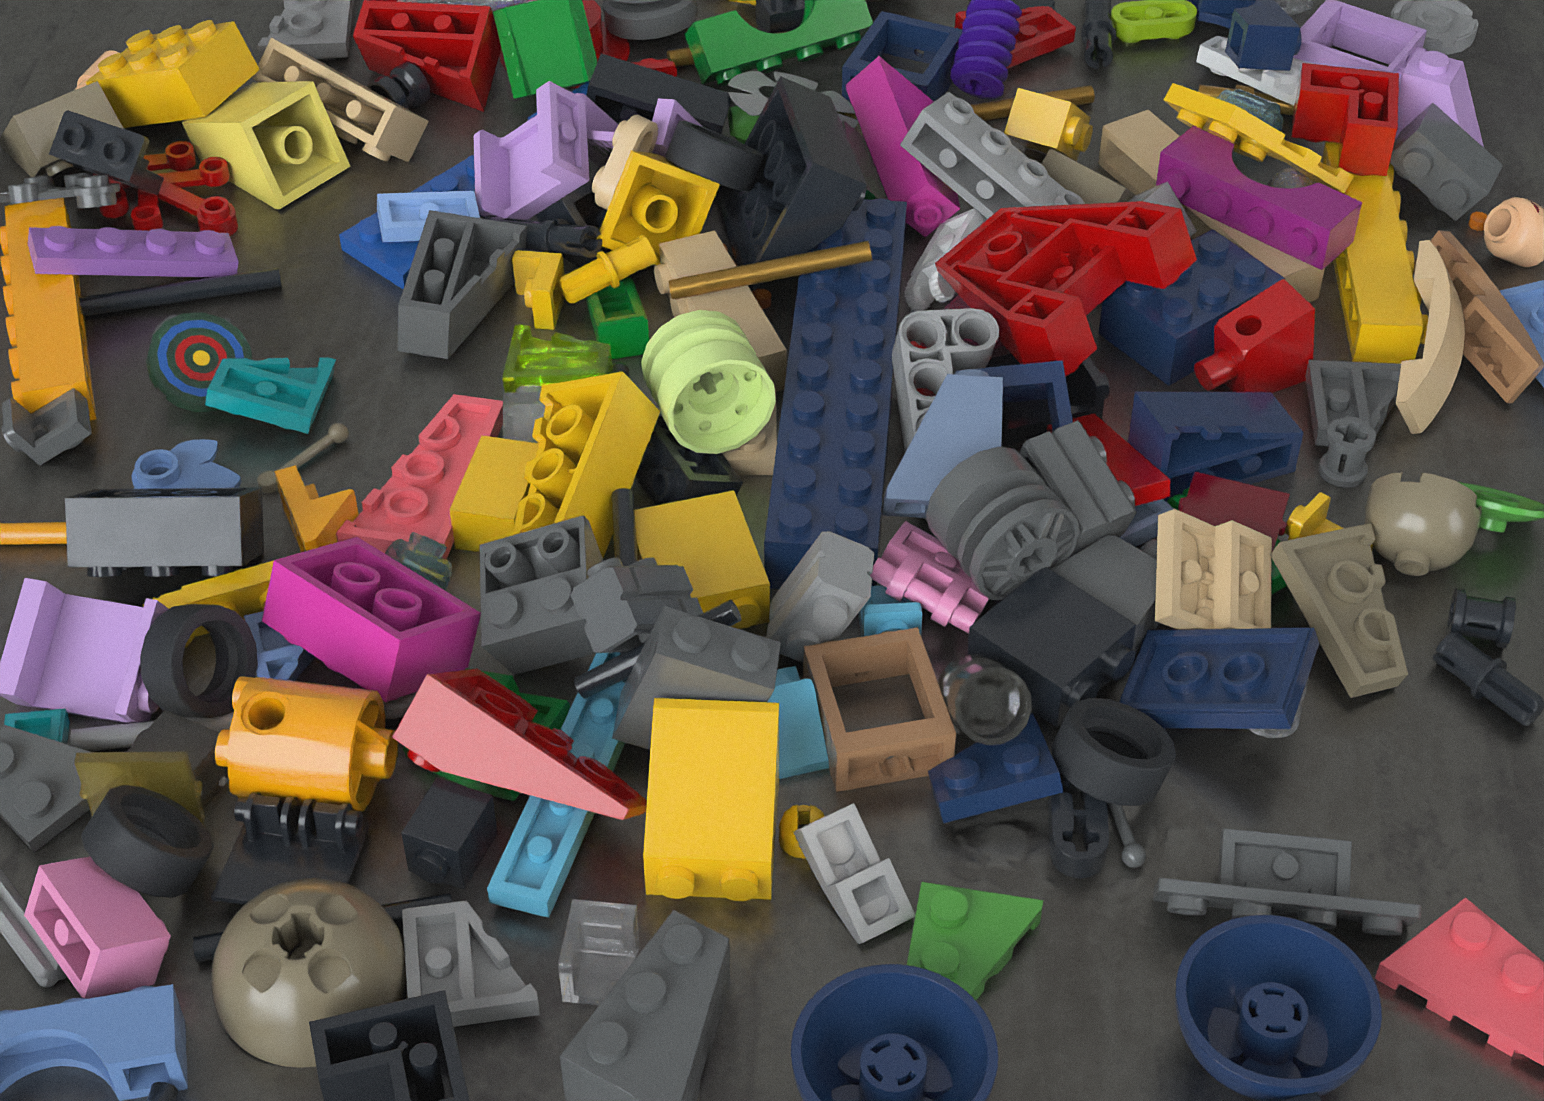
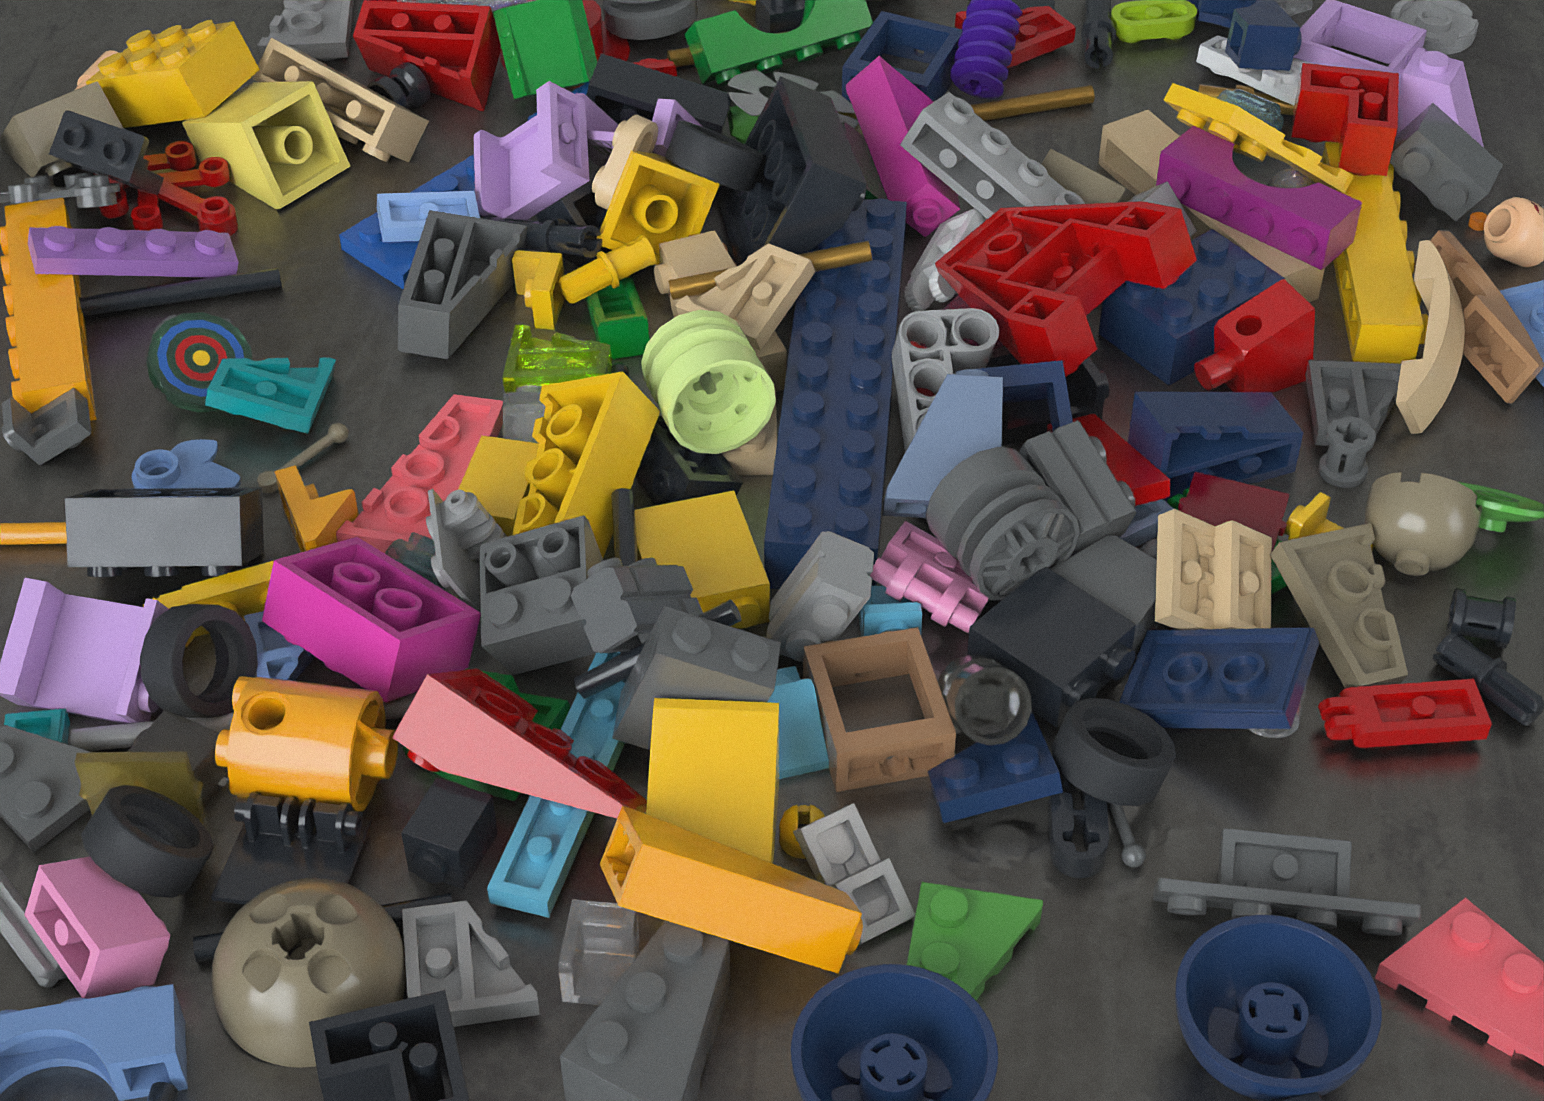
(458, 531): none -> light grey hinge
(727, 892): none -> light orange slope
(756, 292): none -> tan wing
(1048, 123): yellow brick -> none
(1407, 714): none -> red hinge

